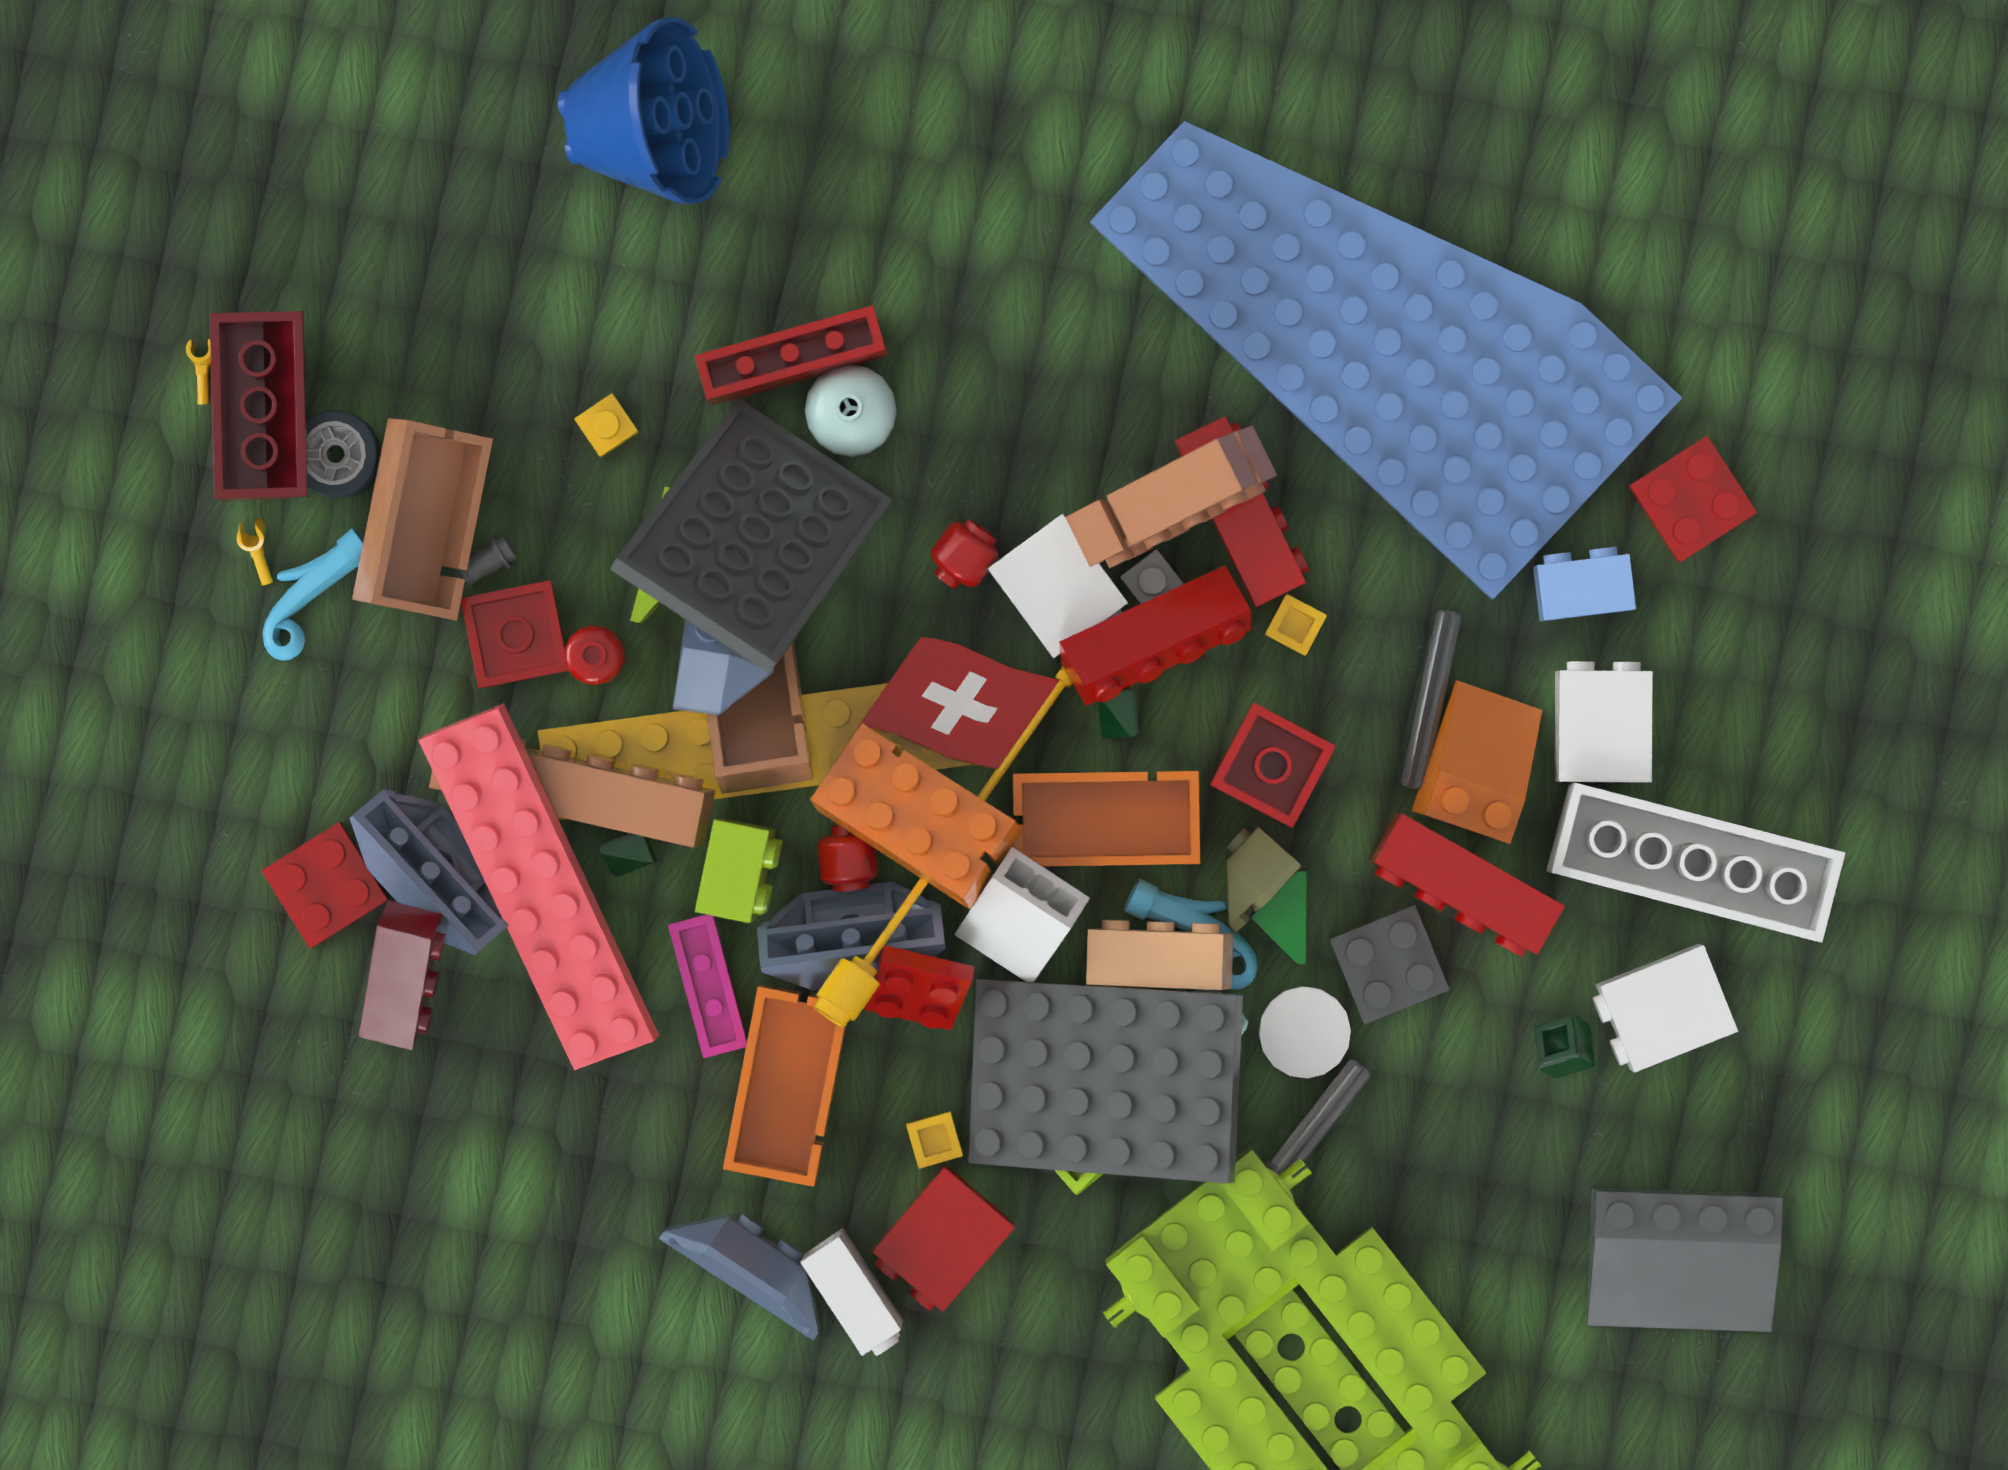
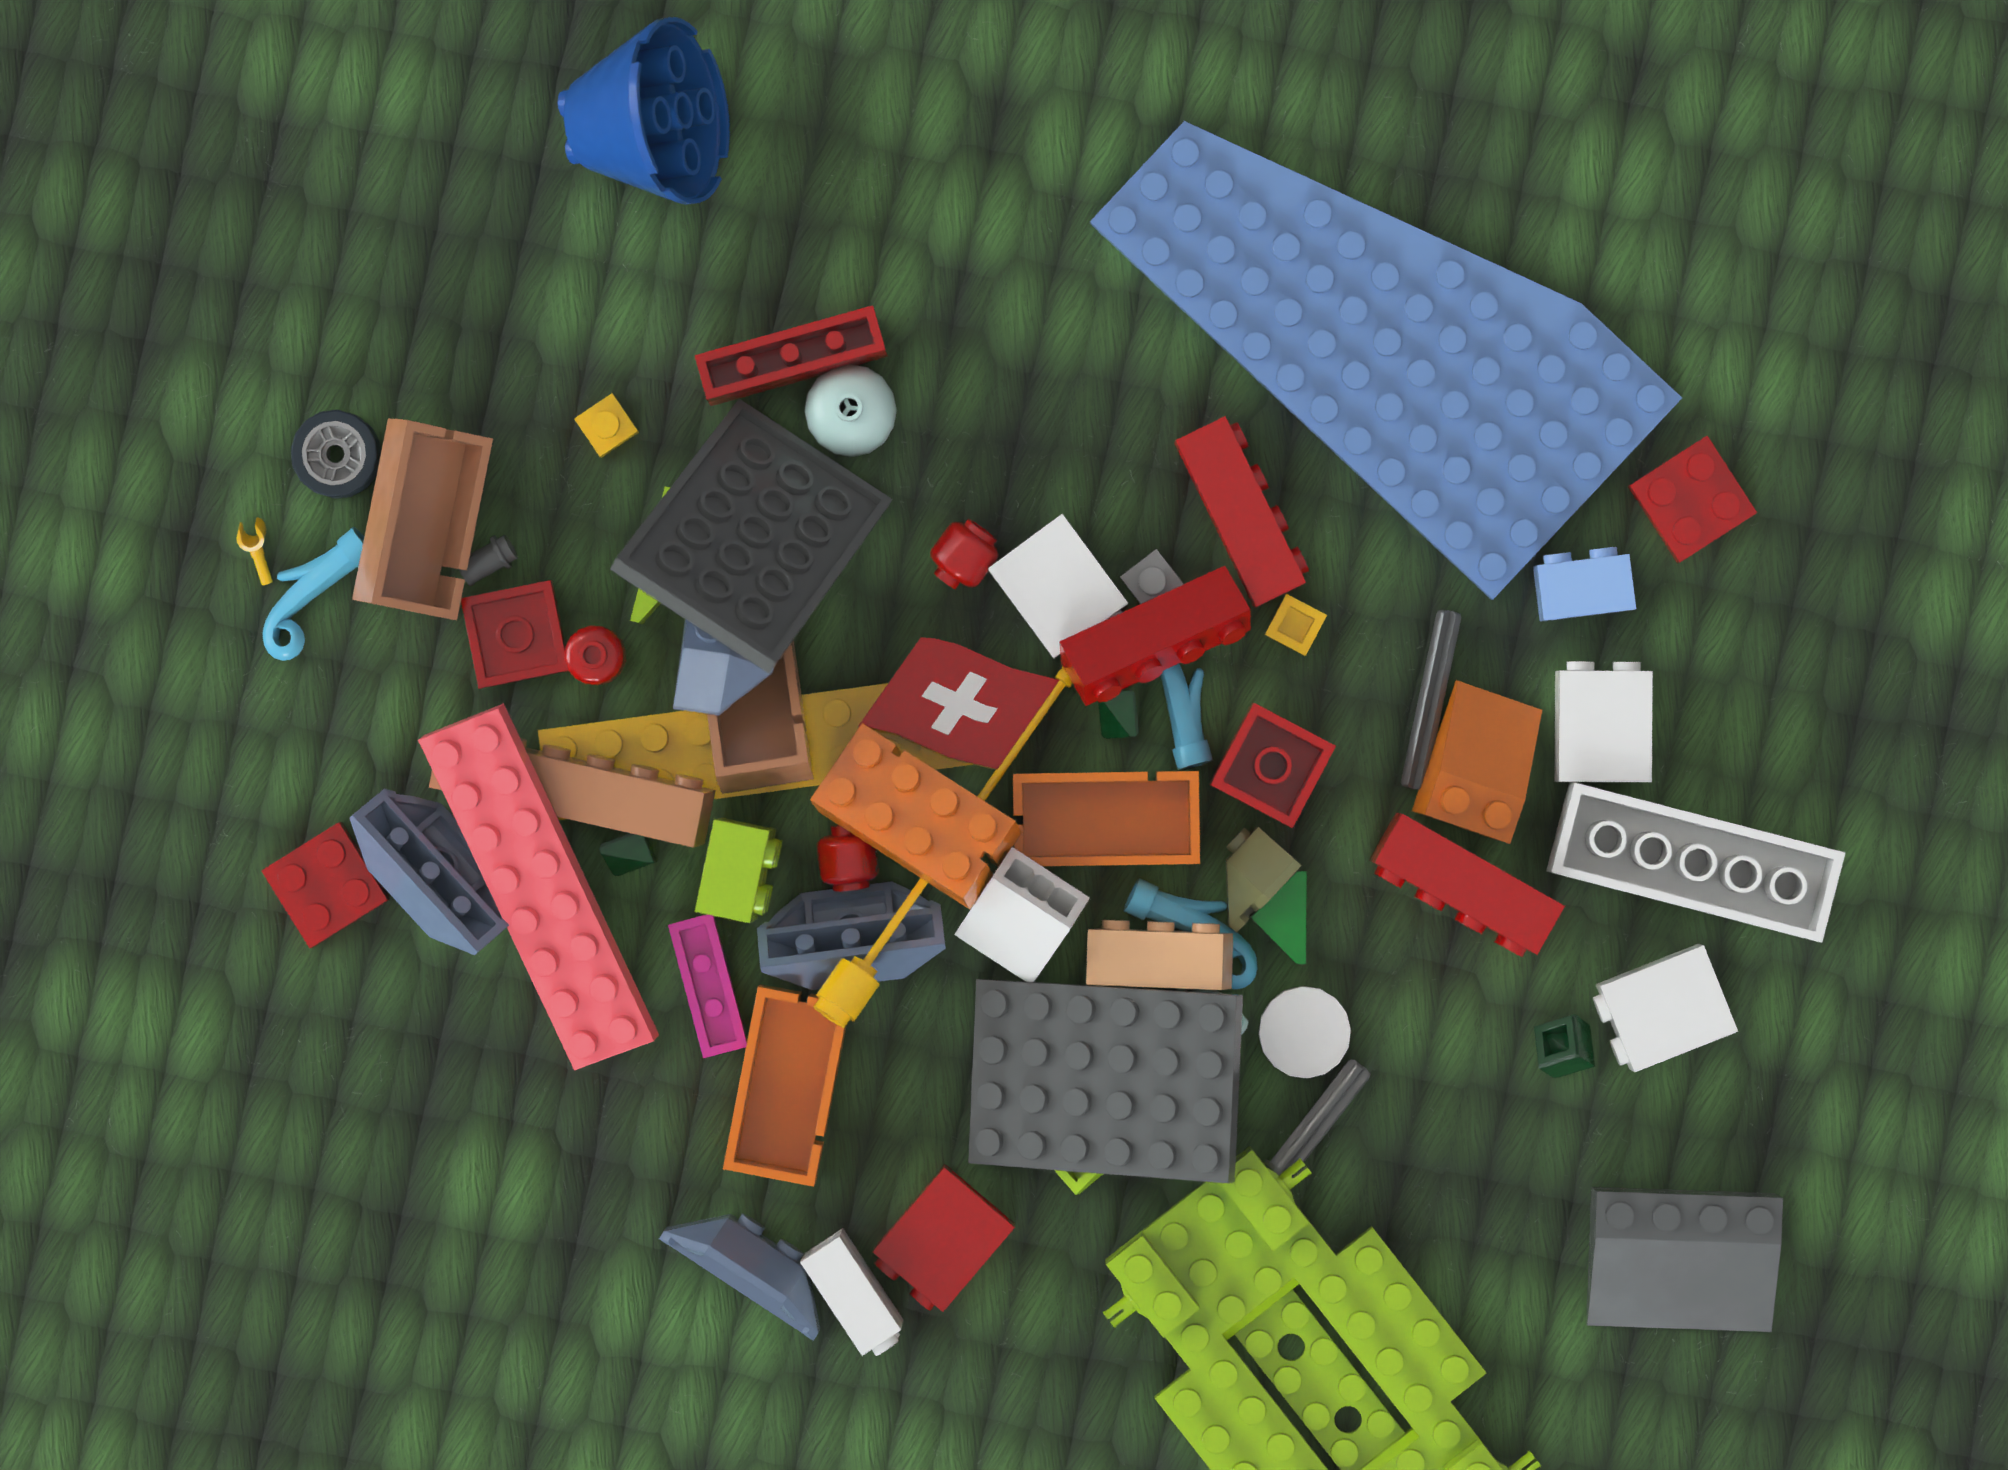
(202, 370): yellow hand -> none
(258, 405): dark red slope -> none
(402, 975): brick -> none
(919, 988): red plate -> none
(934, 1139): yellow plate -> none
(1173, 499): nougat piece -> none
(1185, 717): none -> medium azure plant
(1389, 964): dark grey plate -> none

